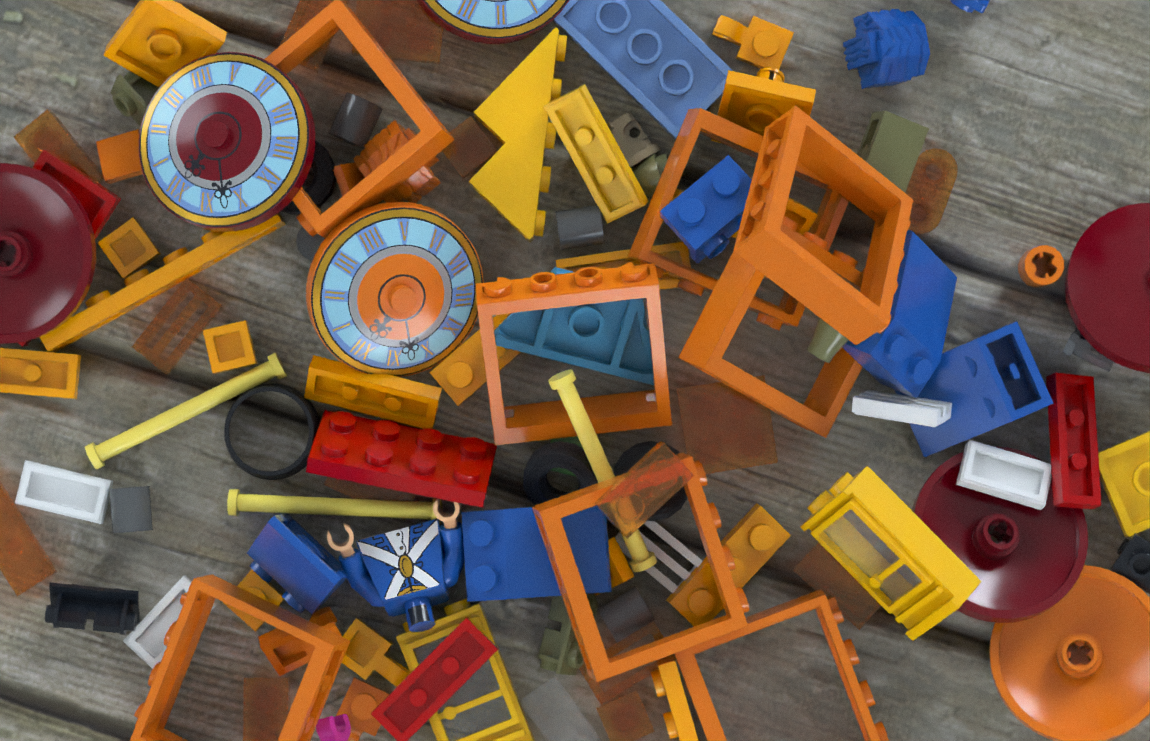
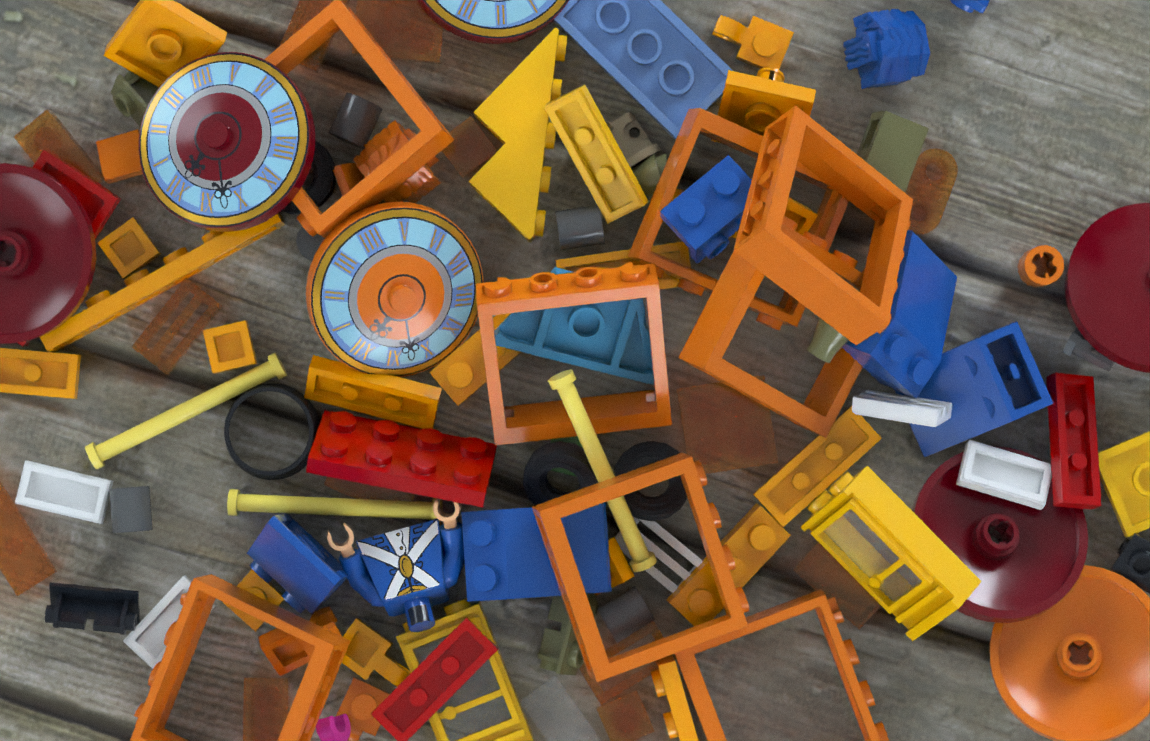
(644, 489): clear orange plate -> none
(816, 467): none -> light orange plate

